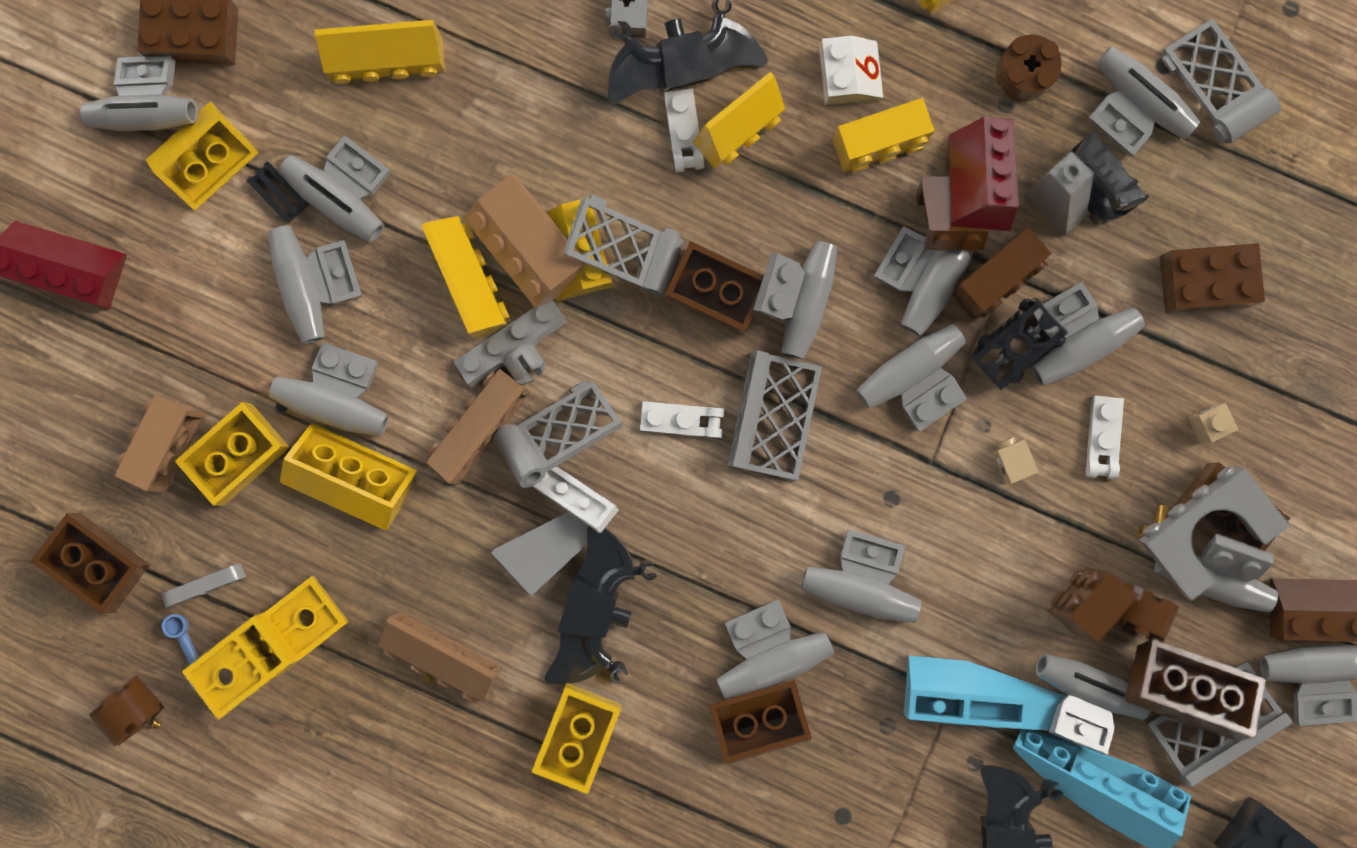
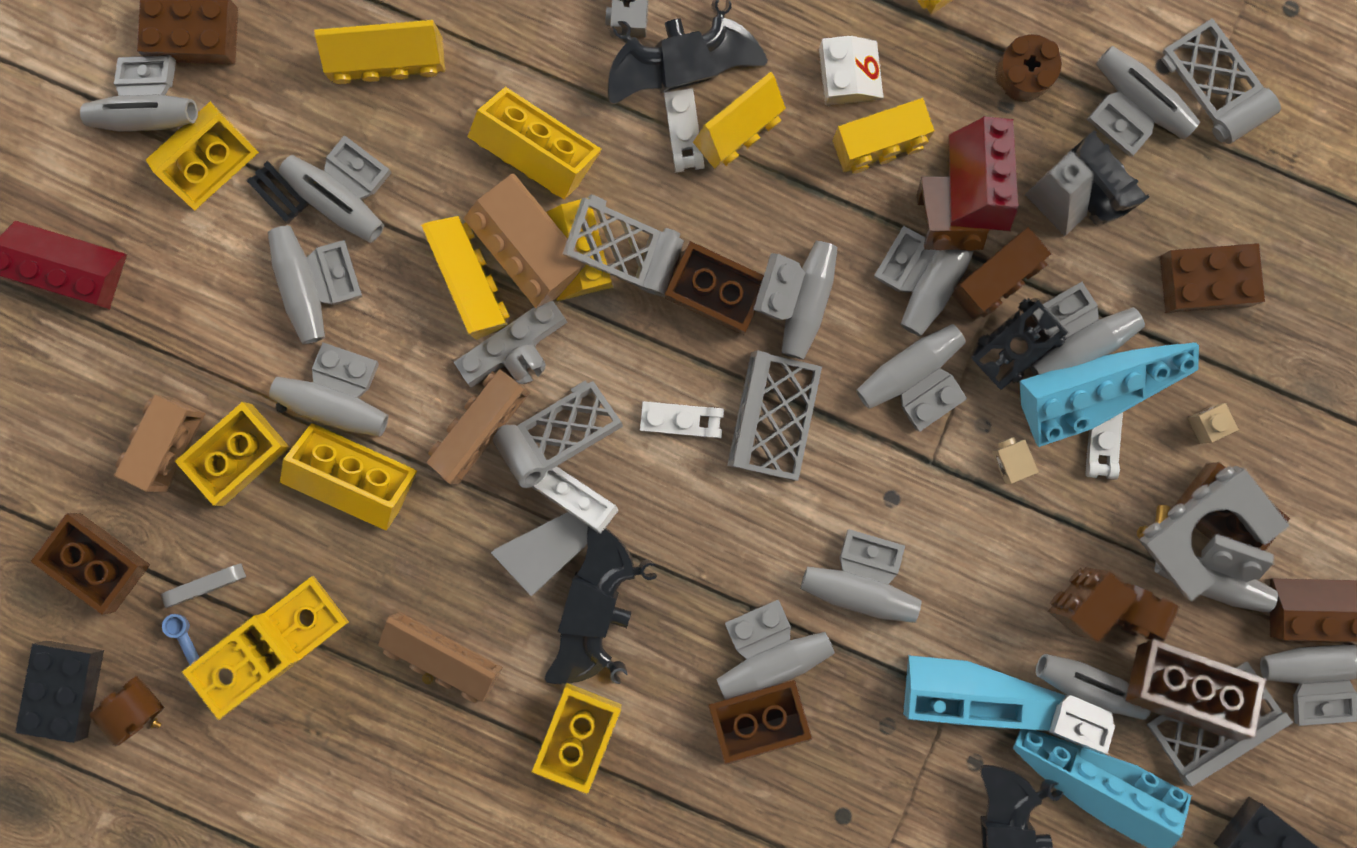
(59, 691): none -> black brick
(533, 142): none -> yellow slope
(1098, 390): none -> medium azure wedge

